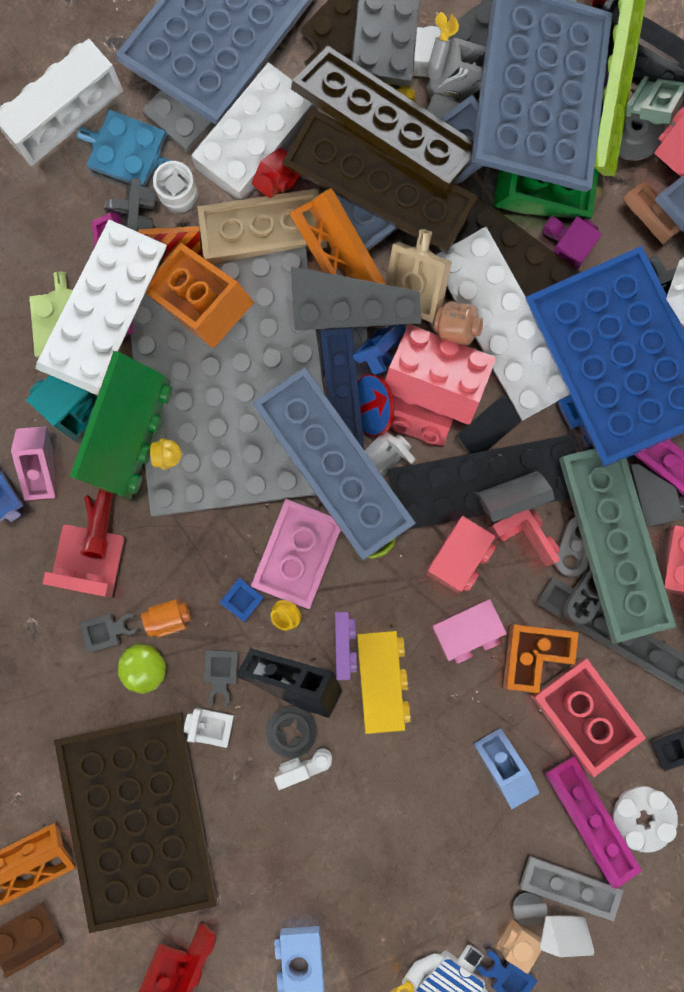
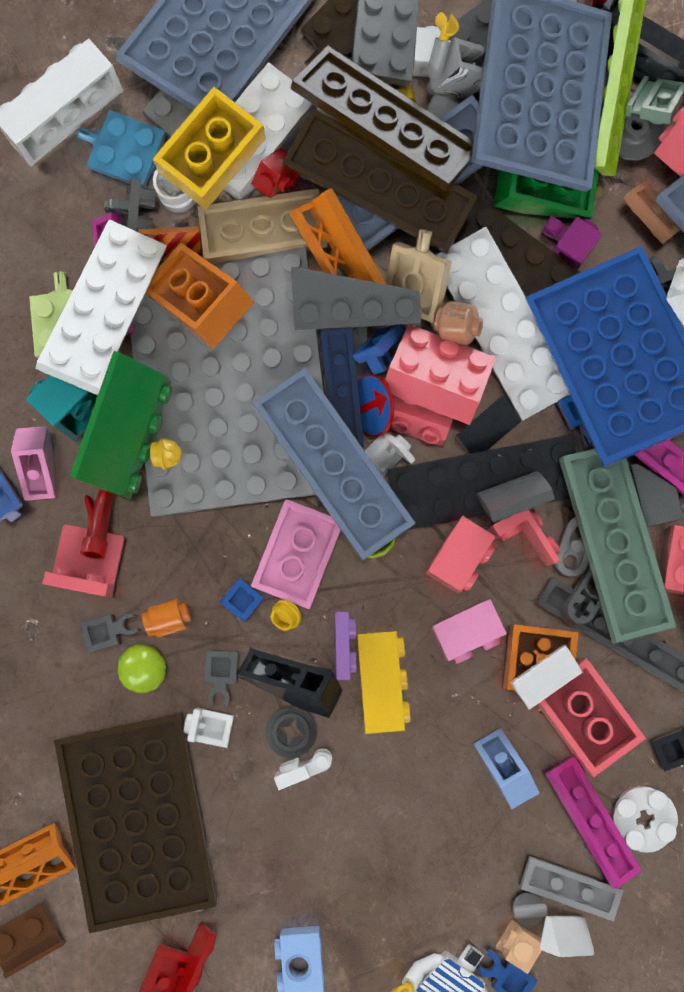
(210, 148): none -> yellow brick
(546, 676): none -> white slope

